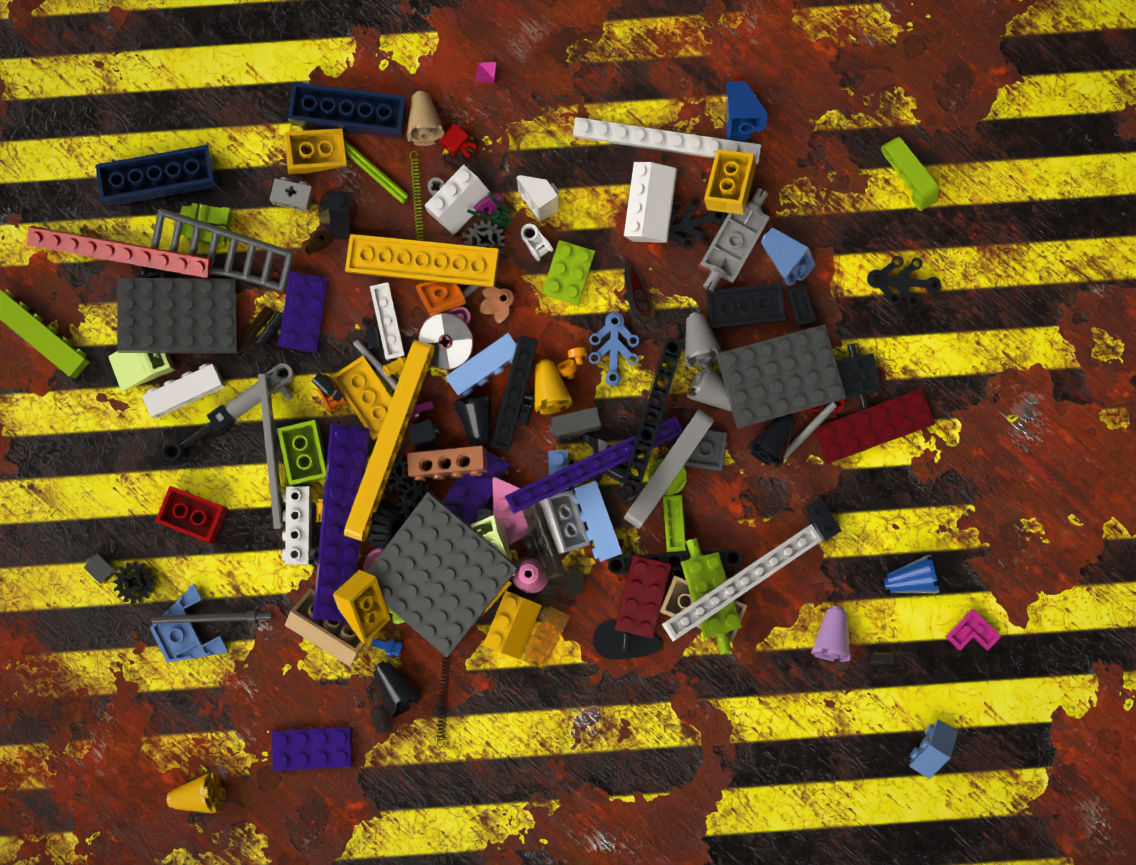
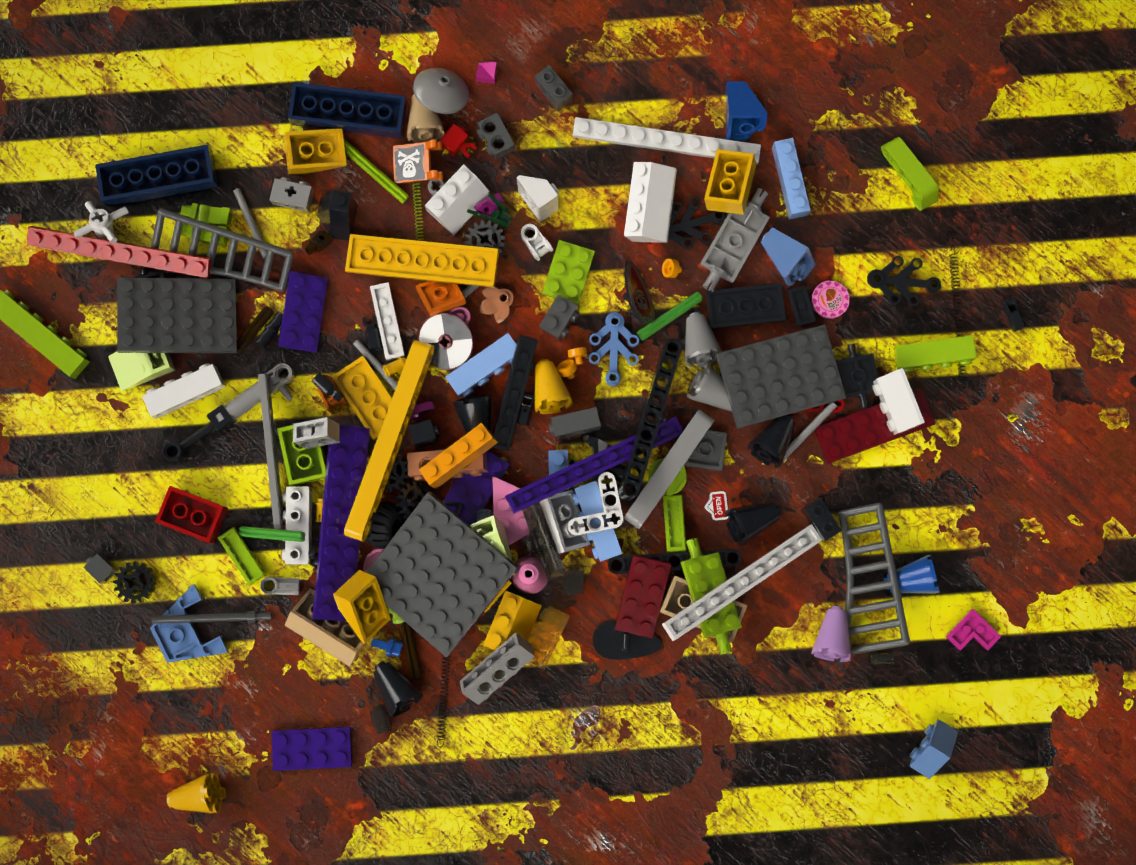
(101, 222): none -> white bar
(241, 556): none -> lime plate
(249, 218): none -> light grey piece
(275, 534): none -> bright green axle
(283, 586): none -> light grey piece
(316, 433): none -> light grey brick
(411, 652): none -> dark brown axle
(413, 162): none -> flag
(441, 90): none -> light grey dish
(458, 456): none -> light orange brick
(497, 668): none -> light grey brick
(500, 134): none -> dark grey brick
(553, 88): none -> dark grey brick
(559, 318): none -> dark grey bracket
(608, 510): none -> white beam
(669, 316): none -> bright green axle
(671, 268): none -> light orange tile
(717, 505): none -> sticker
(751, 520): none -> black cone
(790, 178): none -> light blue brick
(830, 299): none -> bright pink tile
(892, 583): none -> dark grey bar
(898, 401): none -> white slope
(935, 353): none -> lime brick
(957, 309): none -> piece
(1015, 318): none -> black bar

